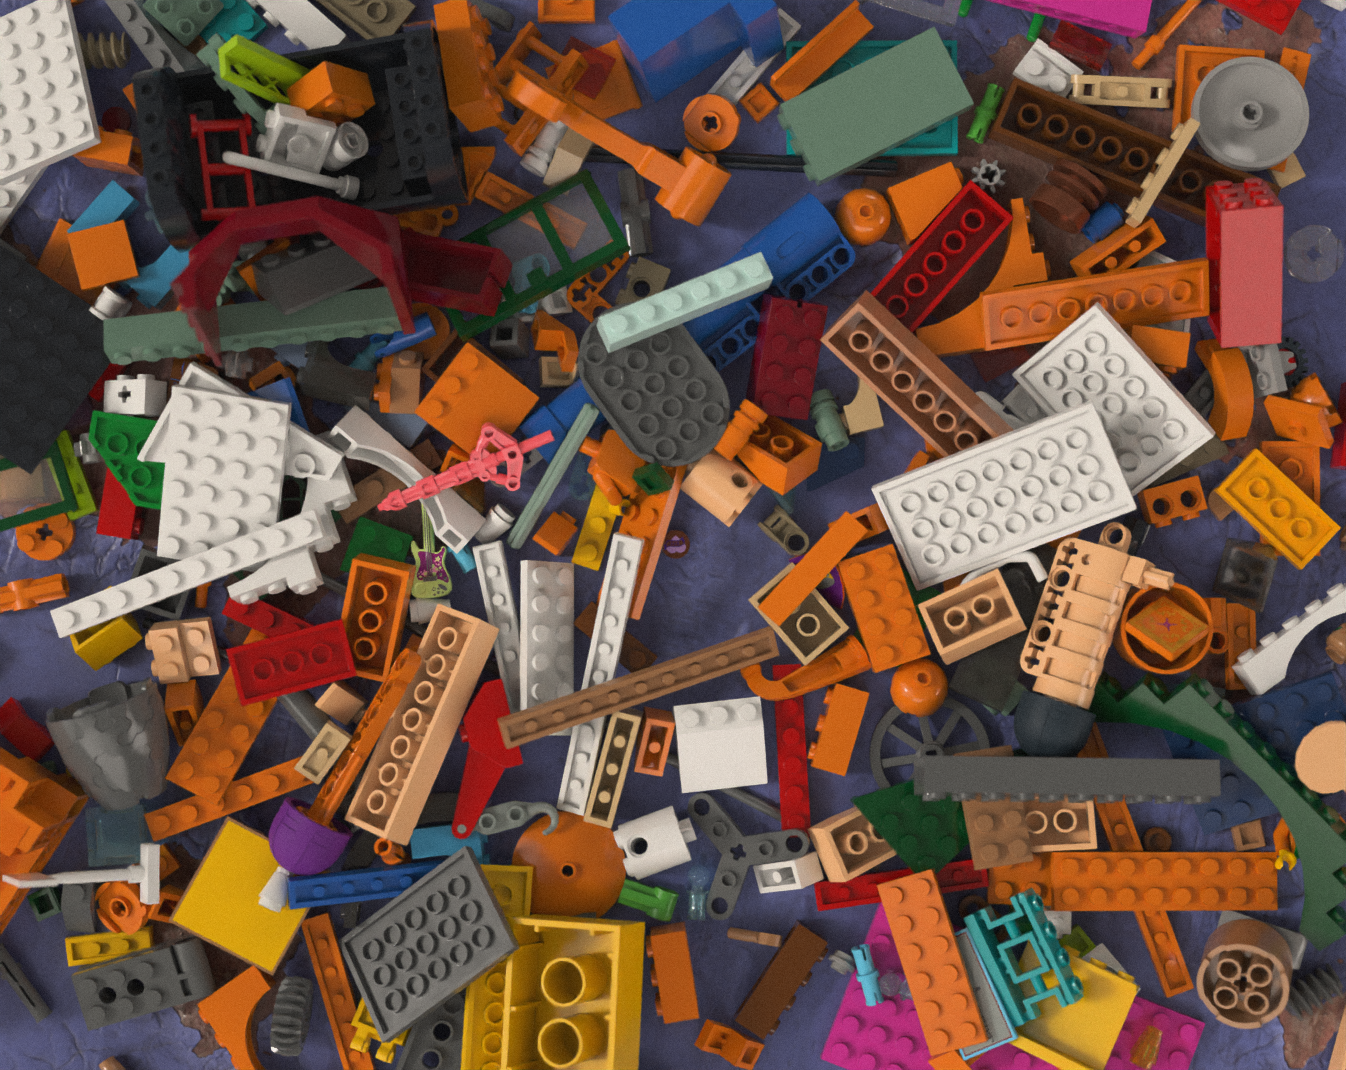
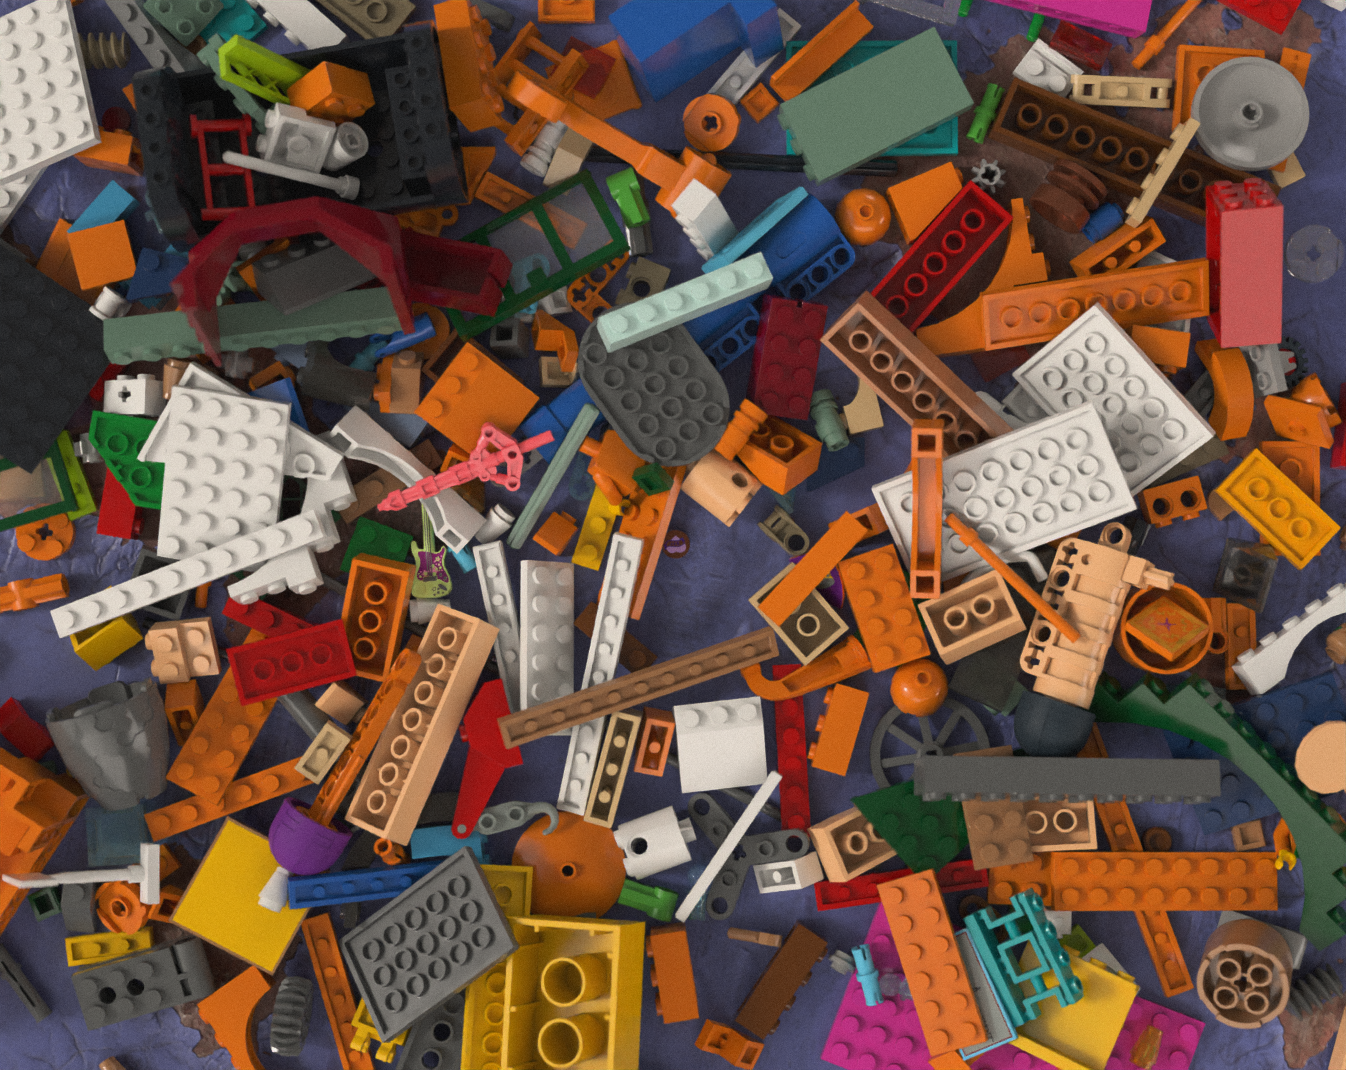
(154, 274): none -> dark blue wing
(173, 373): none -> medium nougat cone
(626, 192): none -> bright green piece
(704, 219): none -> white brick
(728, 845): none -> white tile
(754, 230): none -> medium azure tile
(927, 508): none -> orange arch
(969, 537): none -> orange bar

